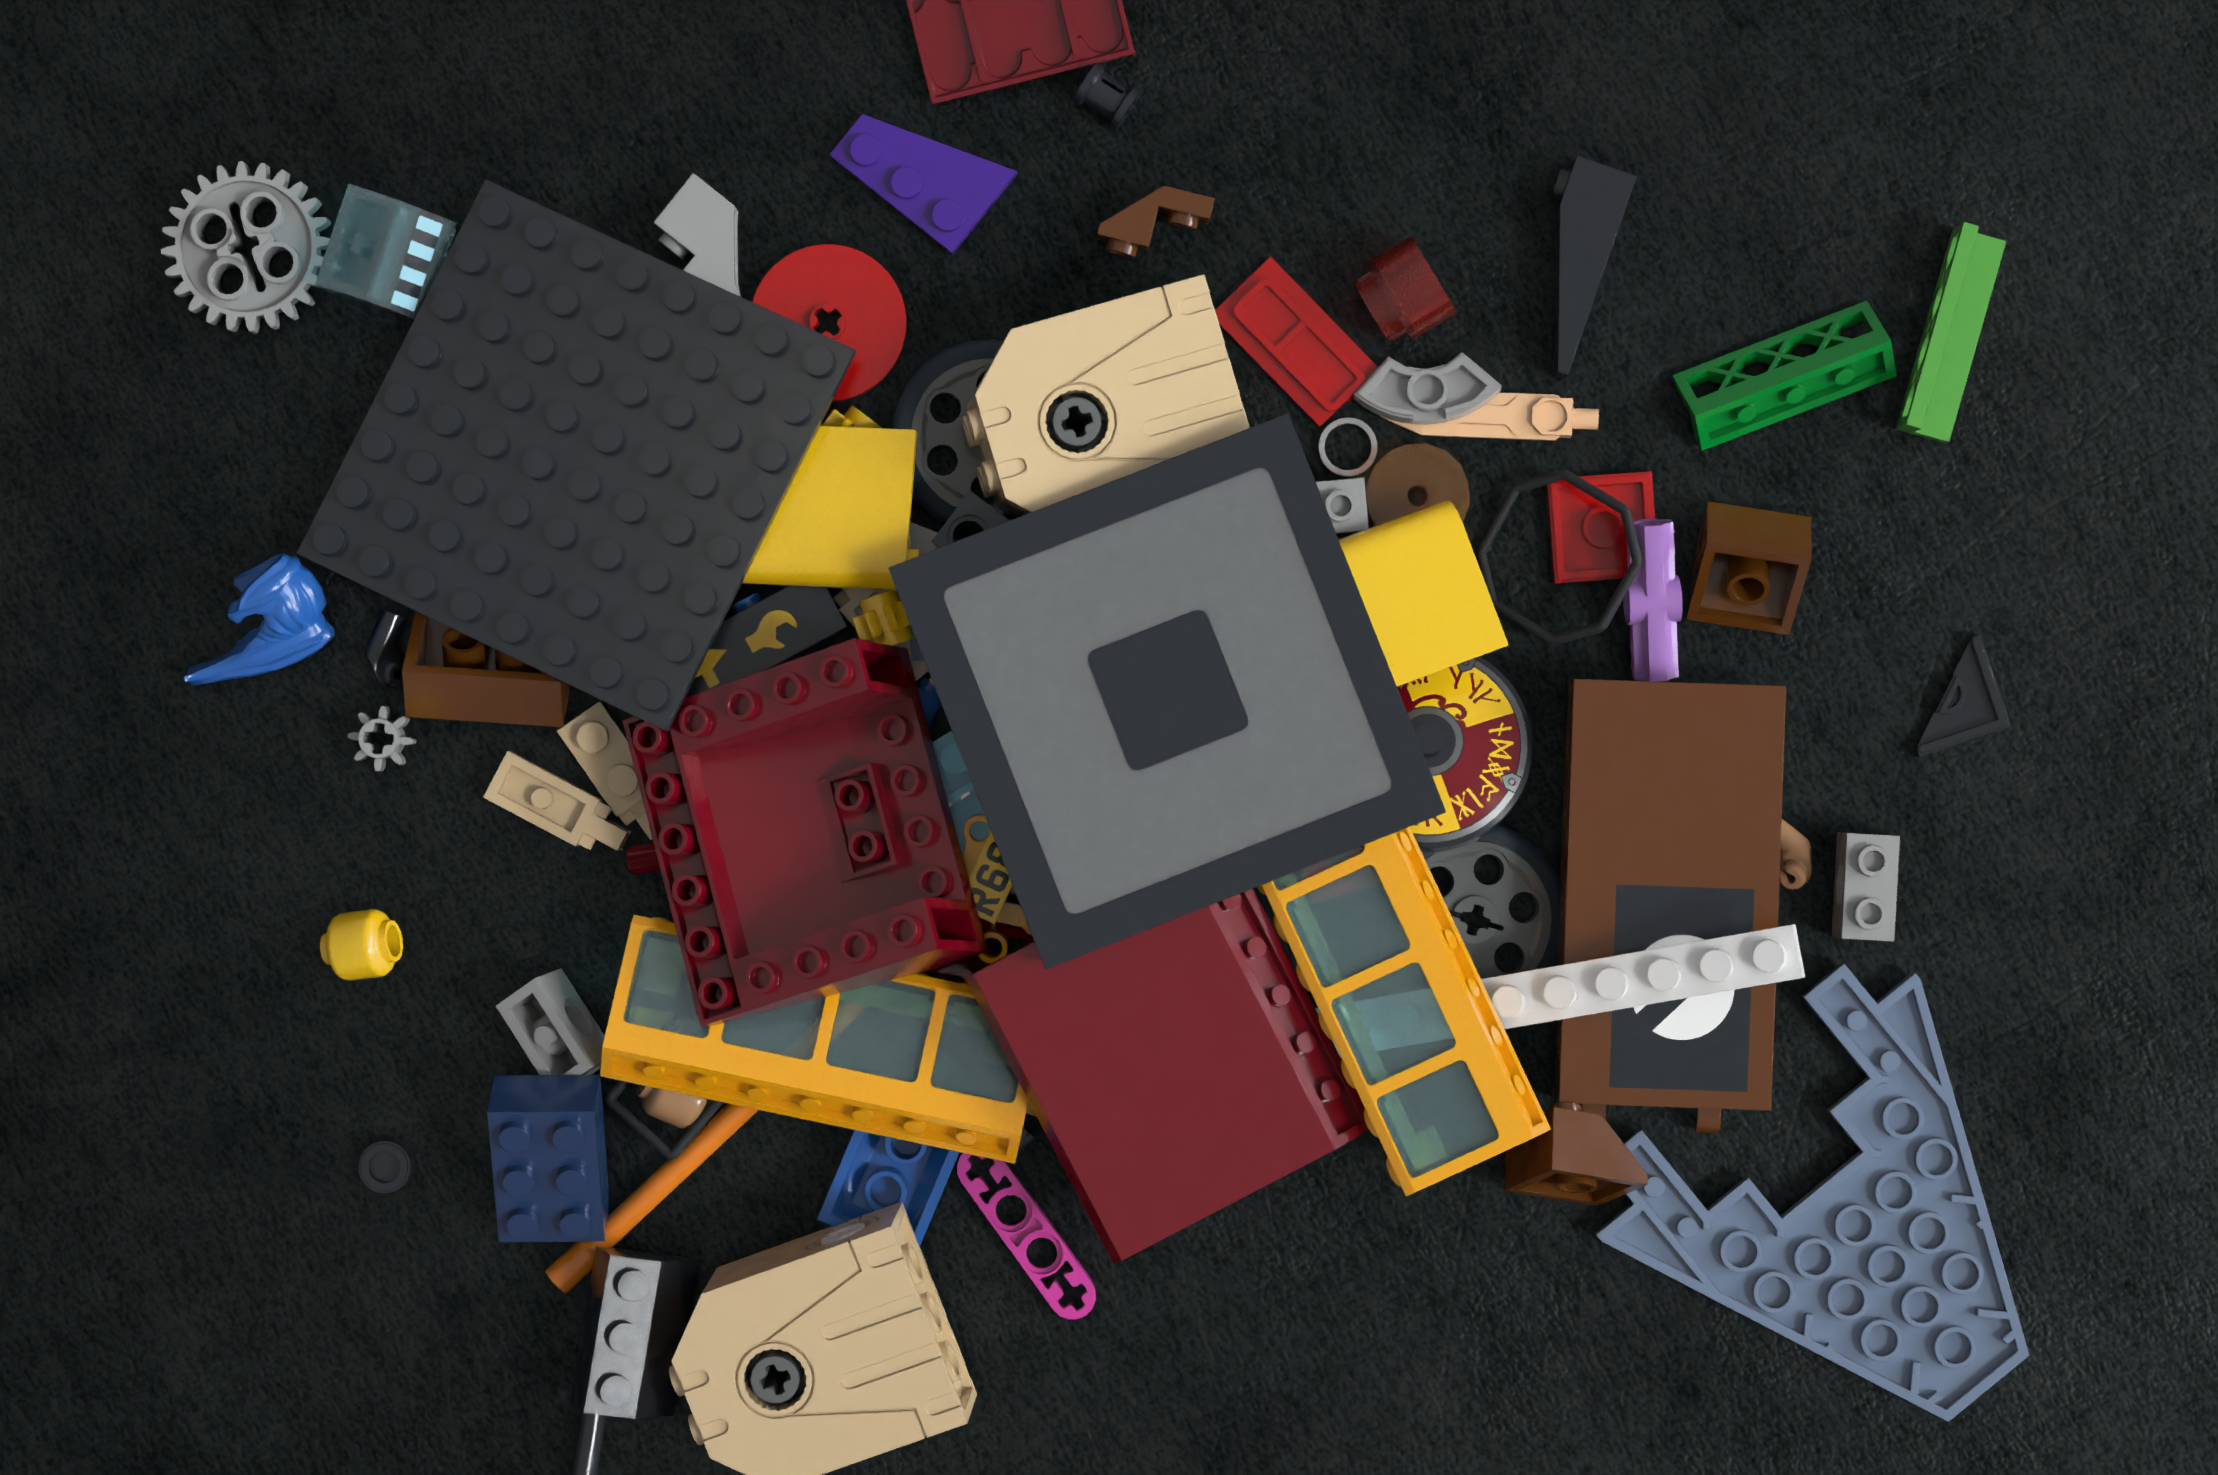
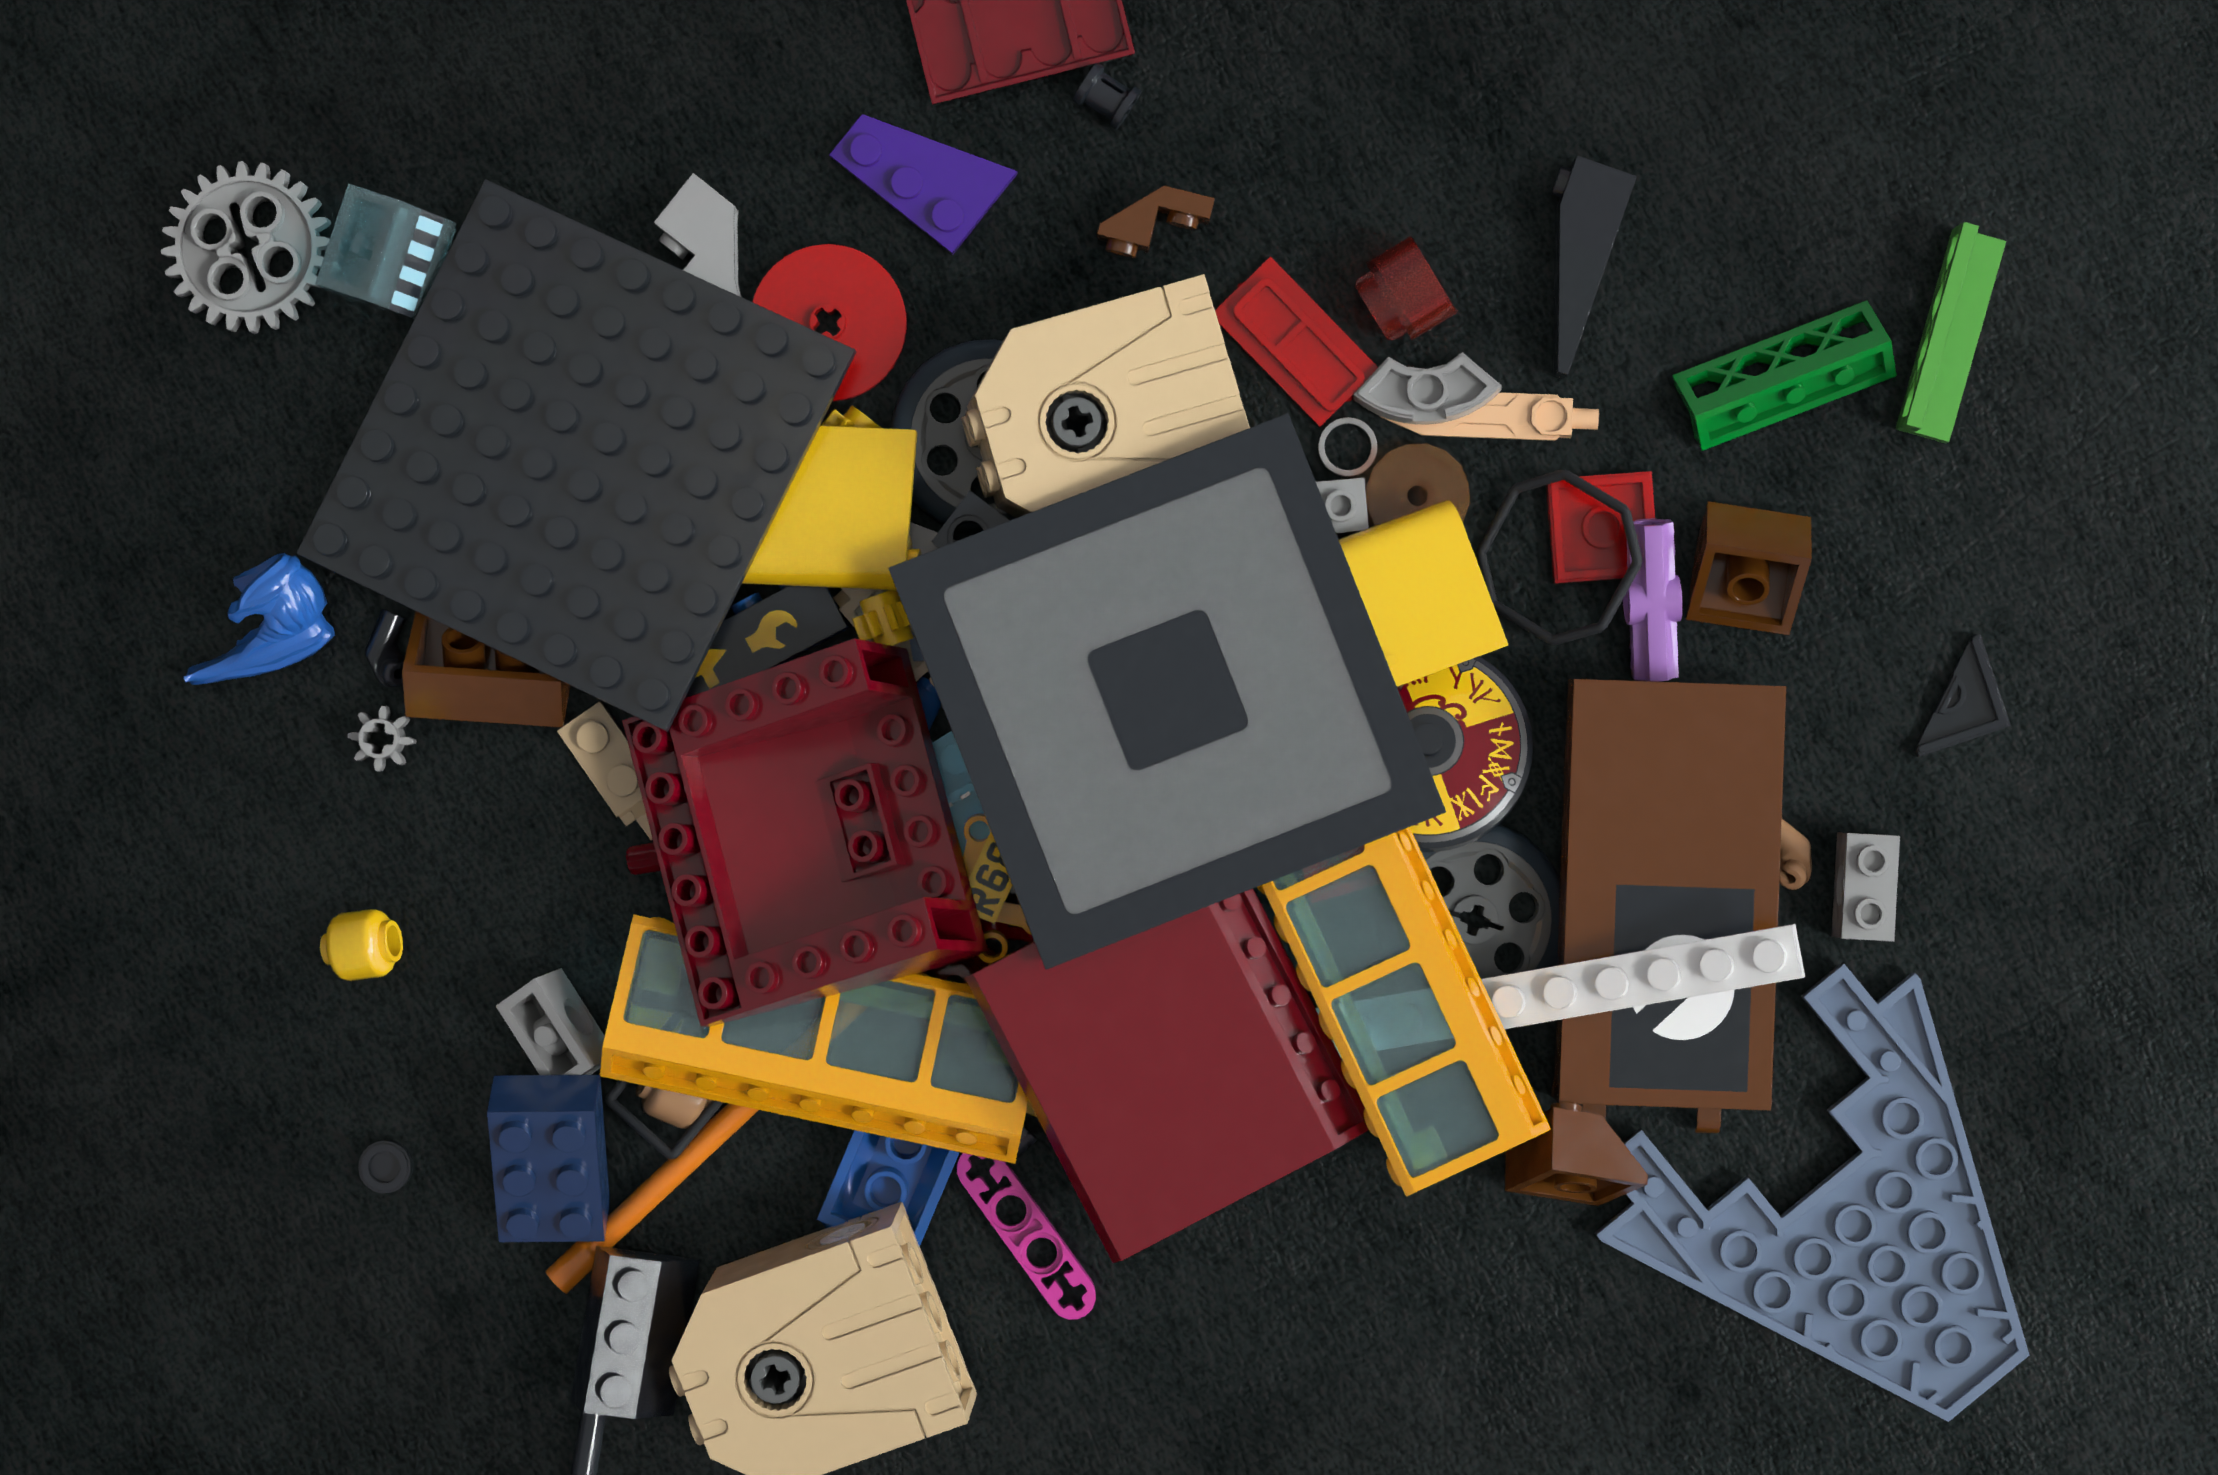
(554, 804): tan hinge -> none

